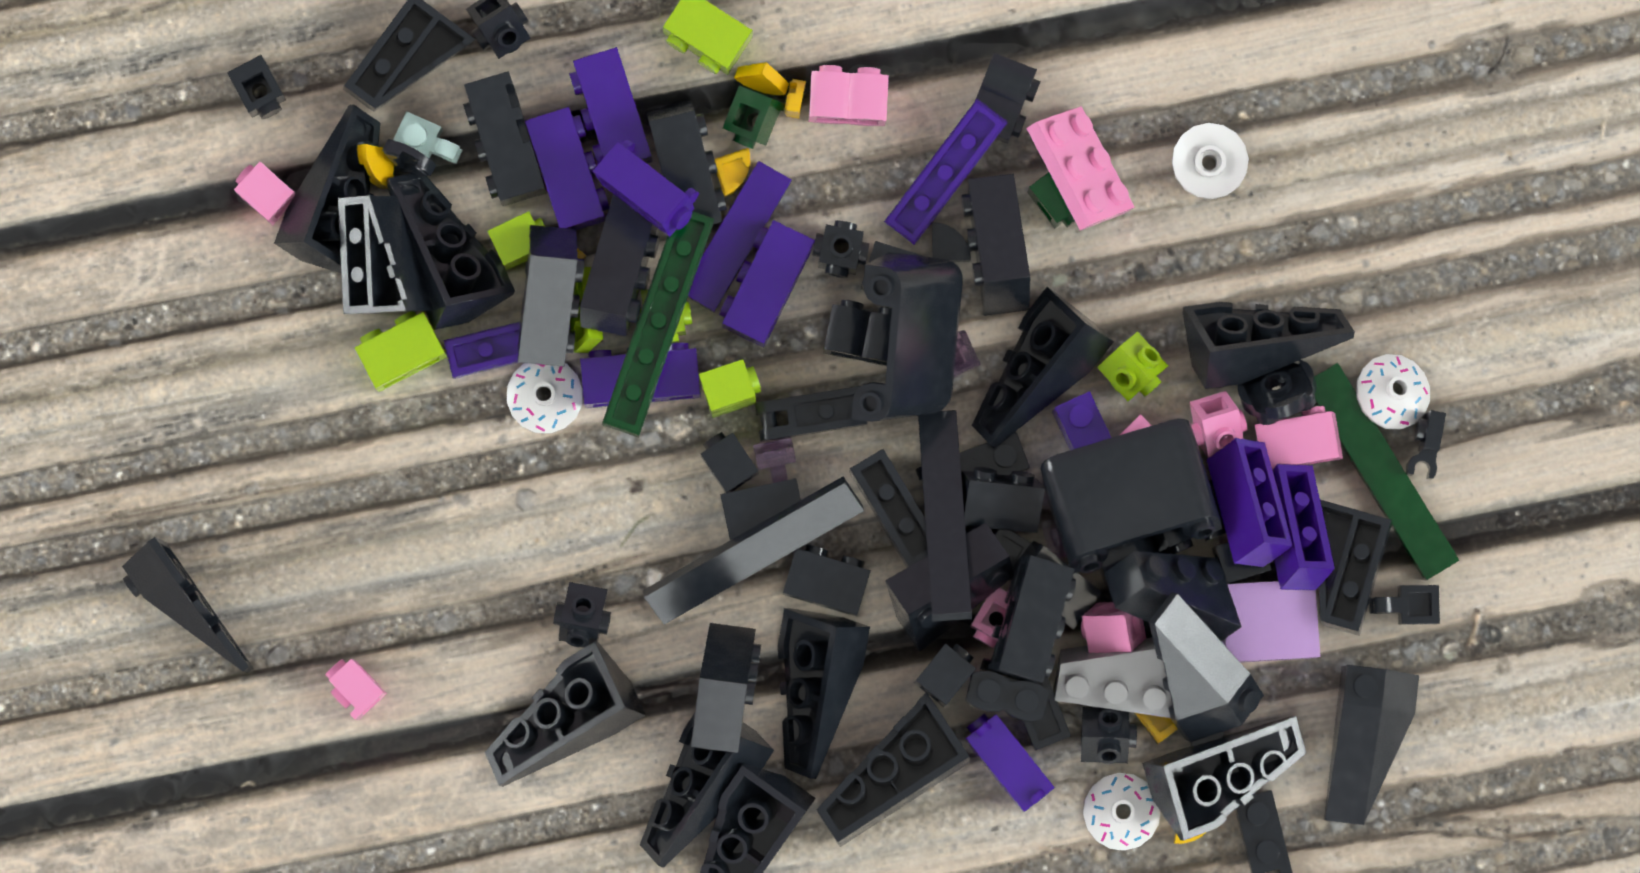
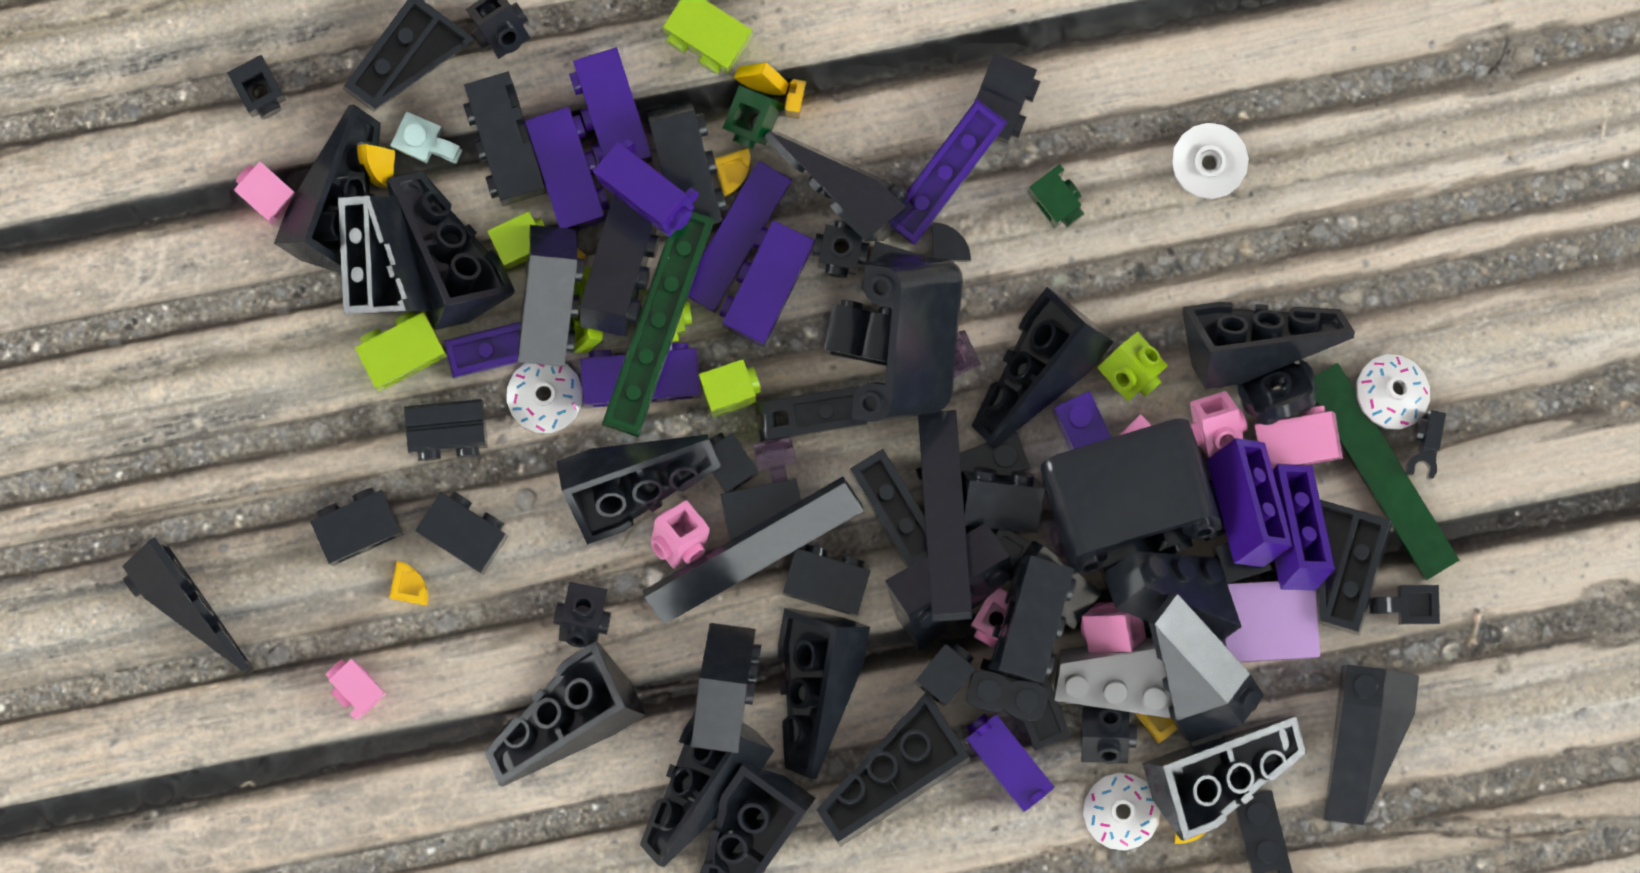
(356, 526): none -> black brick
(408, 159): black tile -> none
(408, 585): none -> yellow tile
(446, 428): none -> black brick
(463, 532): none -> black brick
(621, 482): none -> black wedge
(679, 535): none -> bright pink brick
(848, 97): bright pink brick -> none
(861, 199): none -> black wedge
(998, 244): black wedge -> none
(1080, 167): bright pink plate -> none

